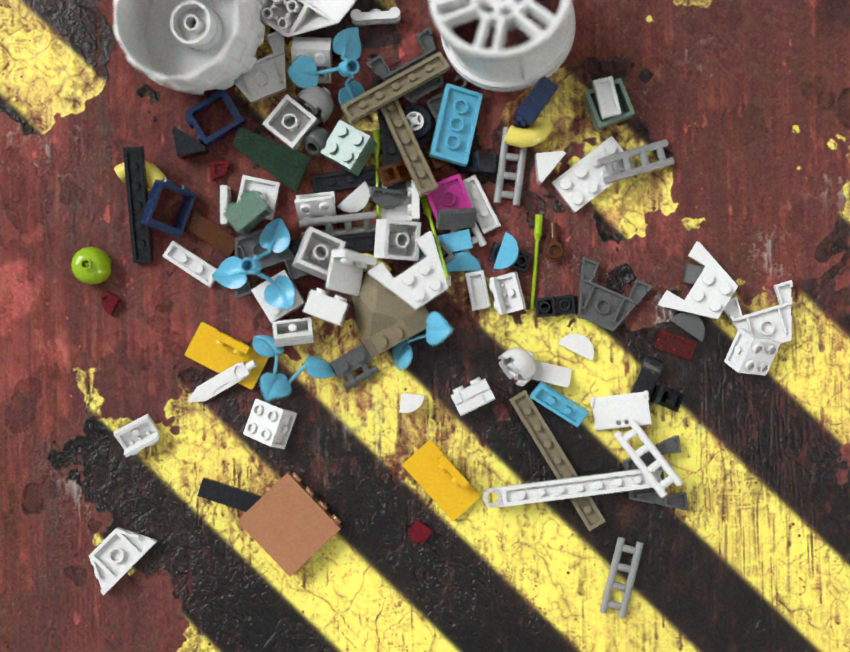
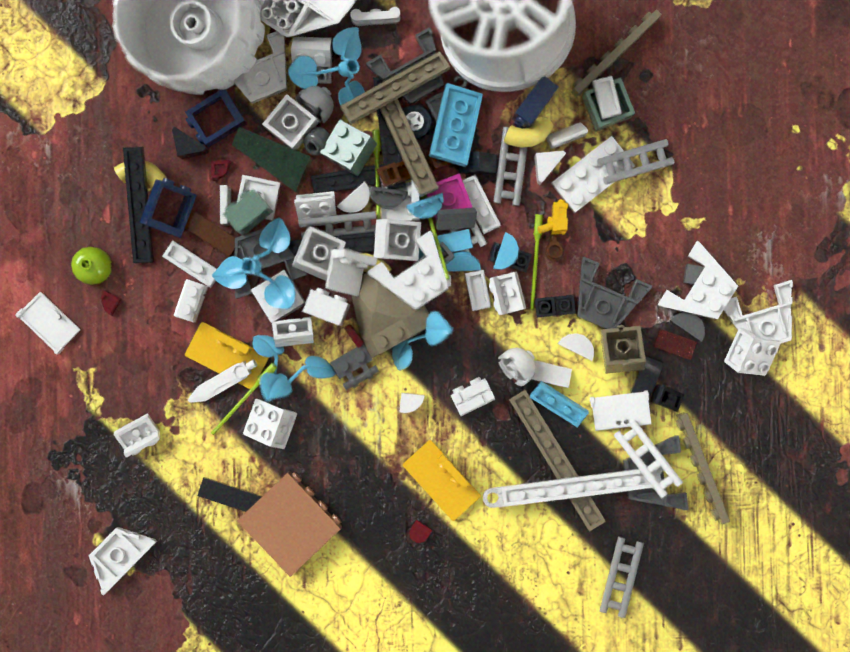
(45, 321): none -> white door
(190, 300): none -> white brick
(270, 369): none -> lime piece
(353, 335): none -> dark red tile
(427, 207): none -> medium azure tile
(558, 222): none -> yellow piece
(566, 135): none -> white slope
(620, 47): none -> dark tan plate
(623, 349): none -> dark tan brick
(699, 461): none -> dark tan plate

